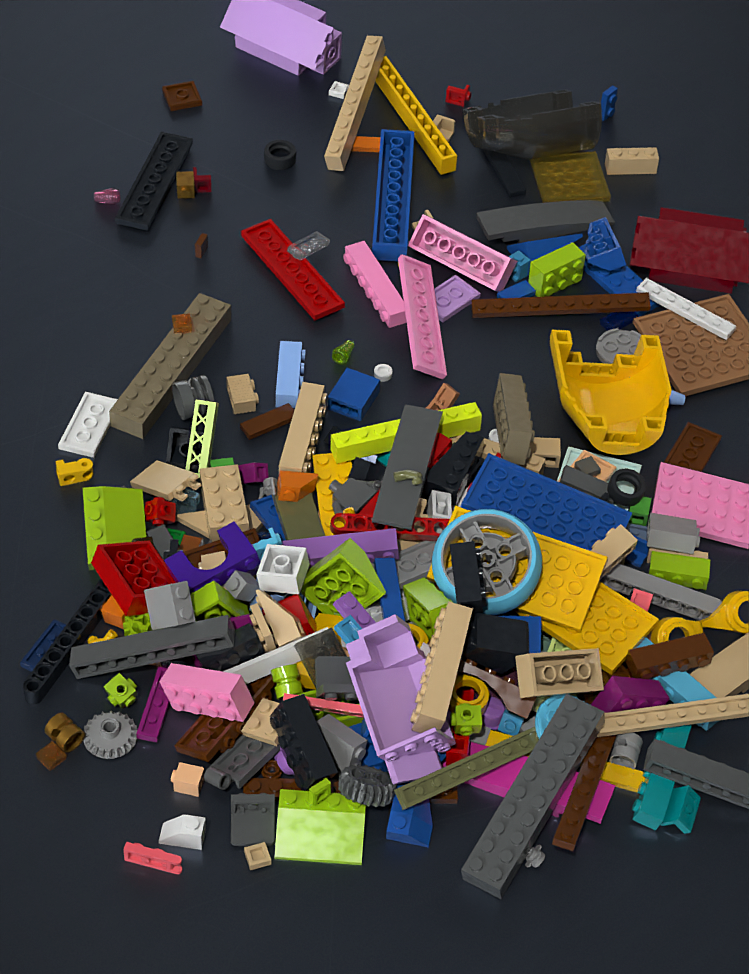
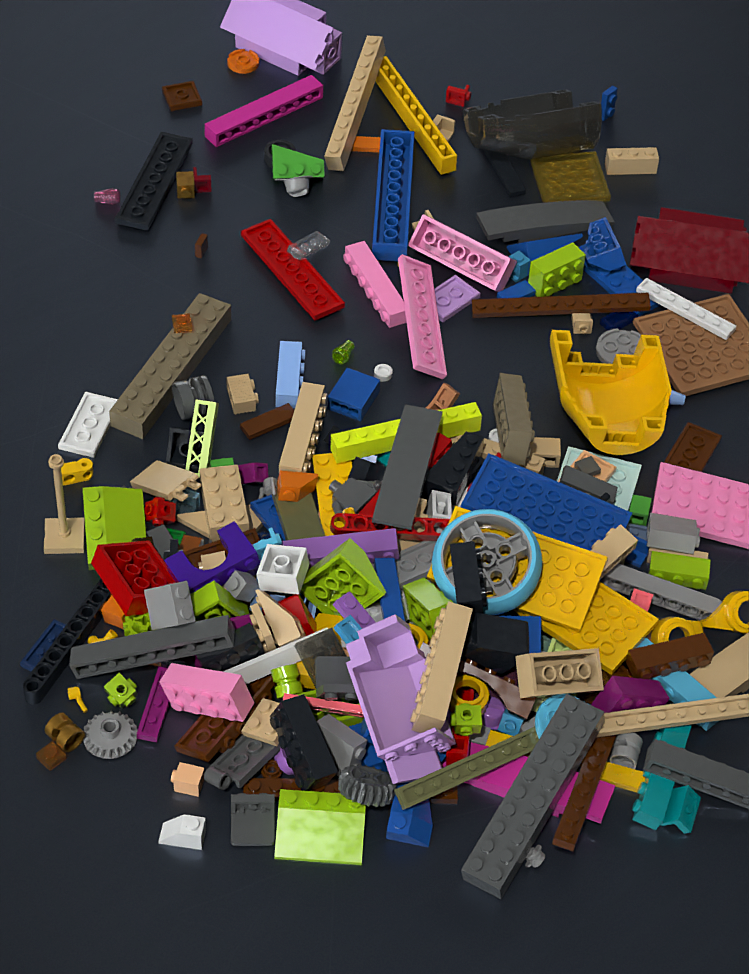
(62, 533): none -> tan tile
(74, 693): none -> yellow hand
(152, 858): coral hinge -> none
(243, 61): none -> orange tile
(257, 856): tan plate -> none
(263, 111): none -> dark pink brick
(292, 164): none -> bright green wedge
(297, 186): none -> light grey piece
(319, 791): lime tile -> none
(338, 90): white tile -> none
(408, 474): olive arm -> none
(582, 323): none -> tan bracket
(624, 498): black tyre -> none

